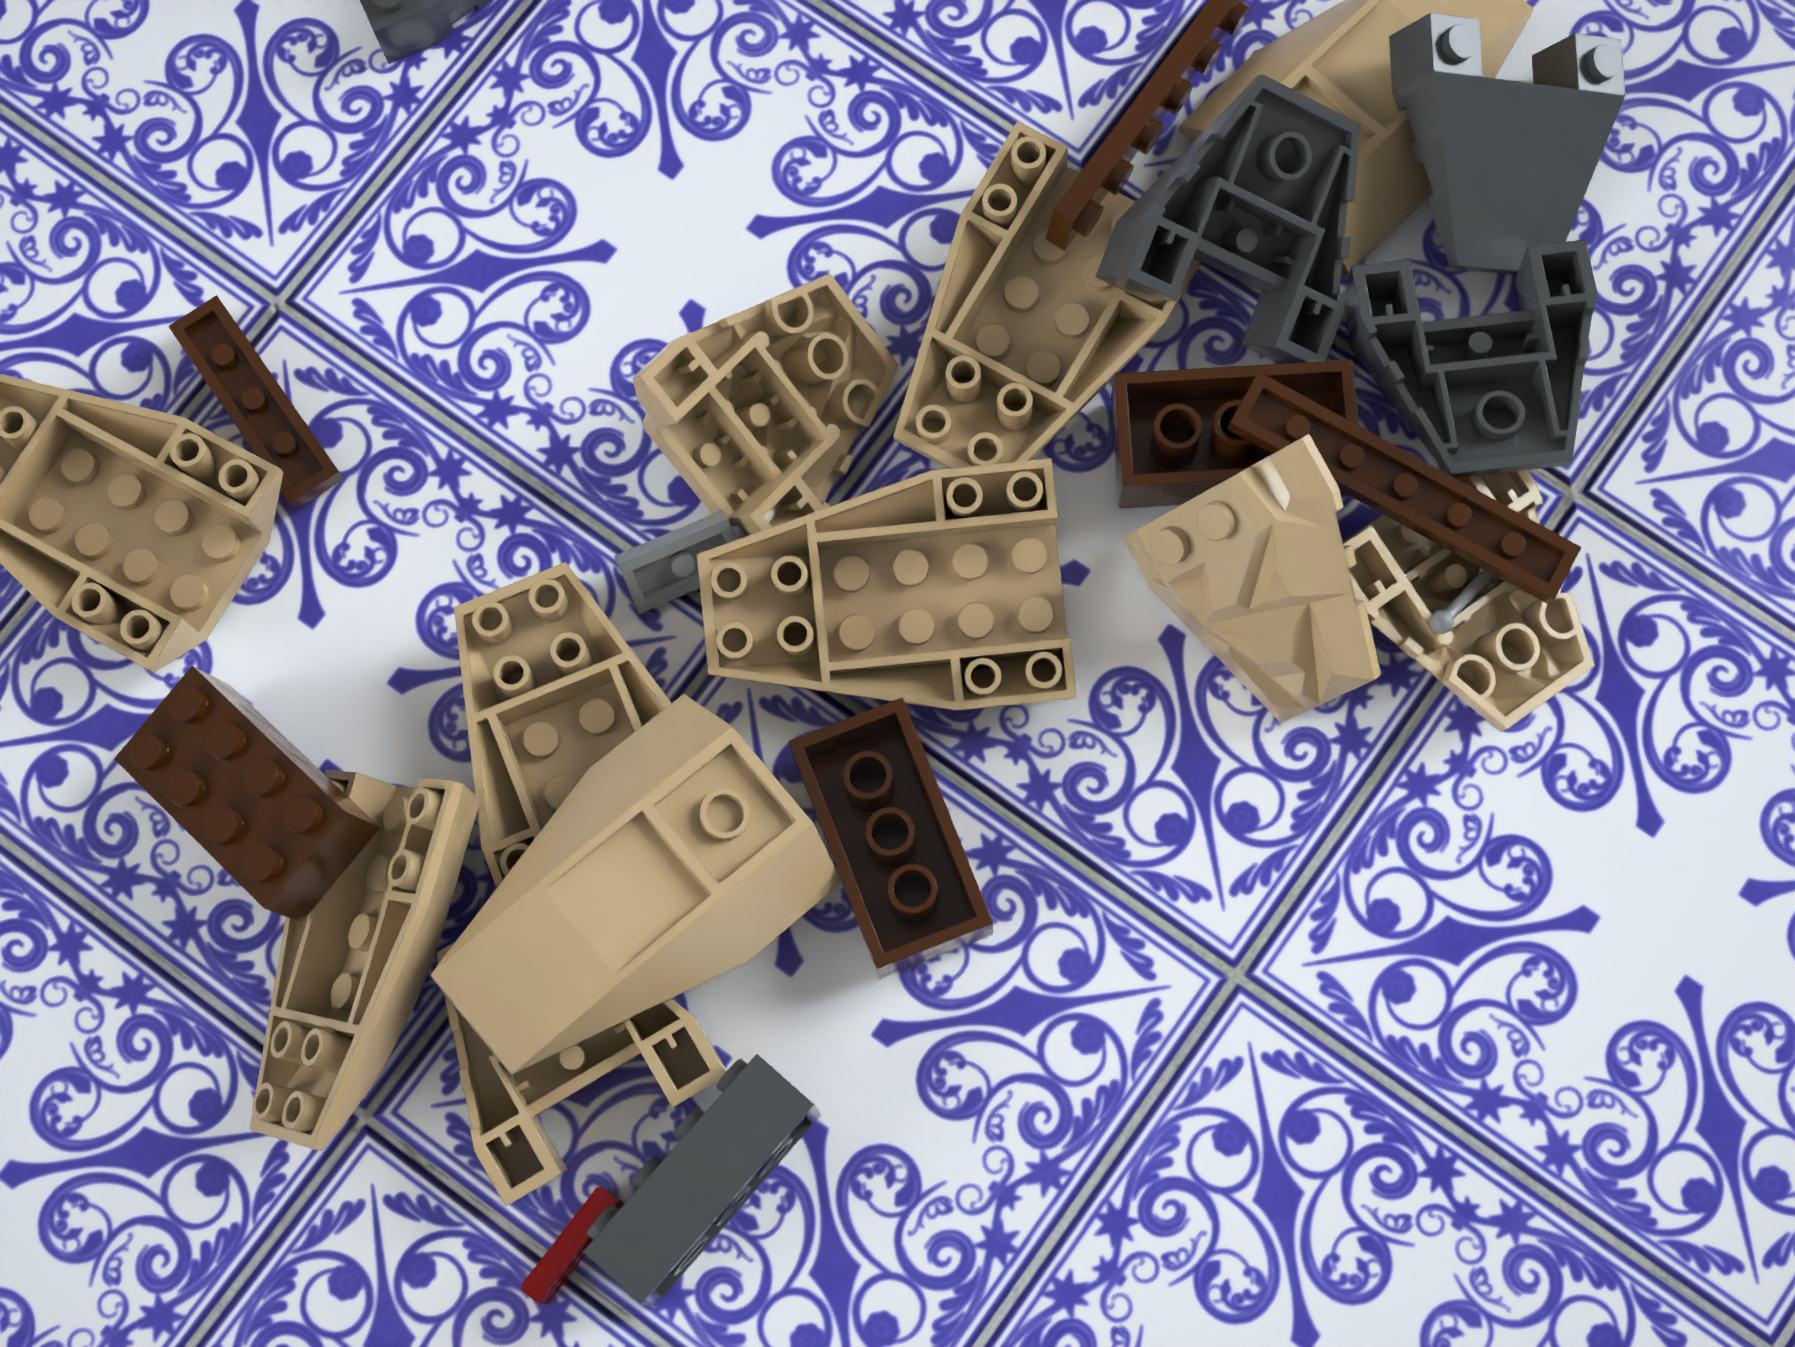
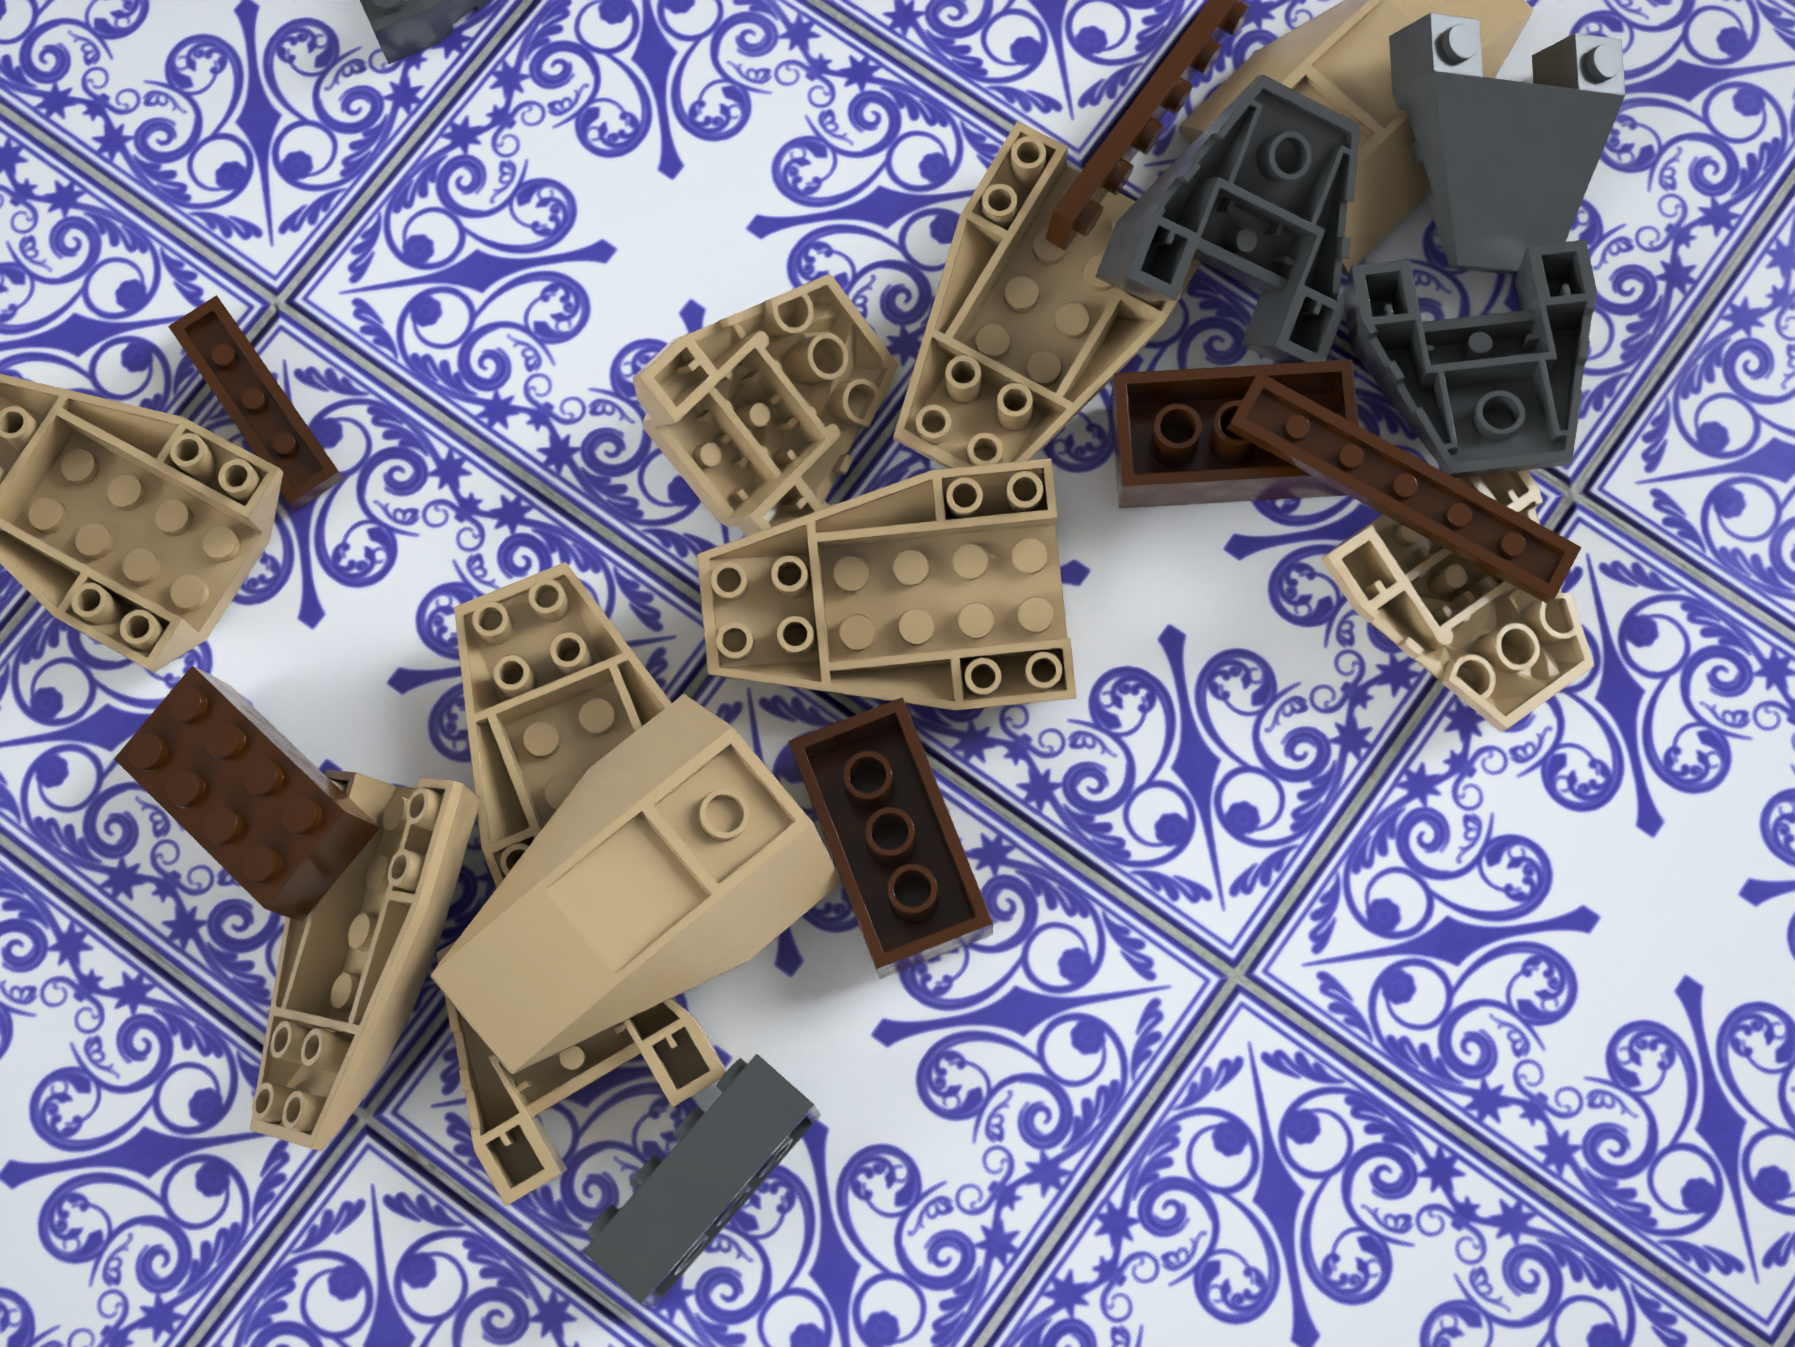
(567, 1249): red tile -> none
(669, 564): light grey plate -> none
(1266, 580): tan wedge -> none
(1442, 620): light grey hinge -> none

